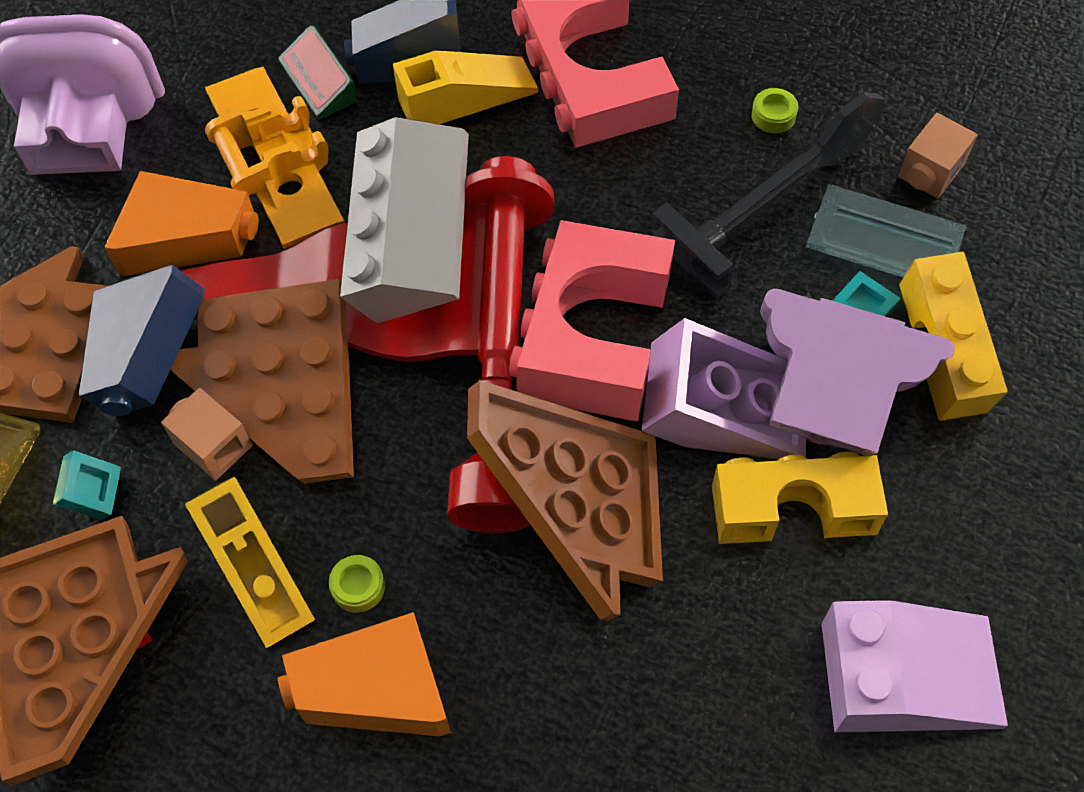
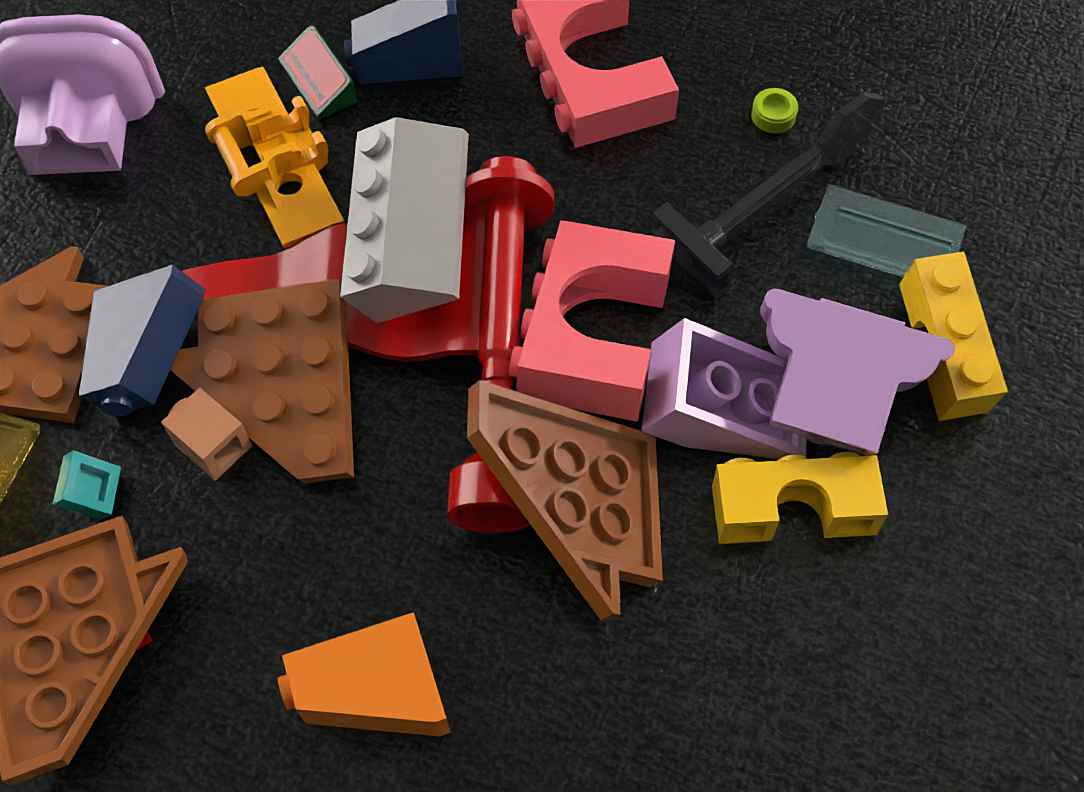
(179, 225): orange slope -> none
(250, 561): yellow slope -> none
(357, 583): lime tile -> none
(457, 84): yellow slope -> none
(868, 296): teal plate -> none
(910, 668): lavender slope -> none
(937, 155): nougat brick -> none

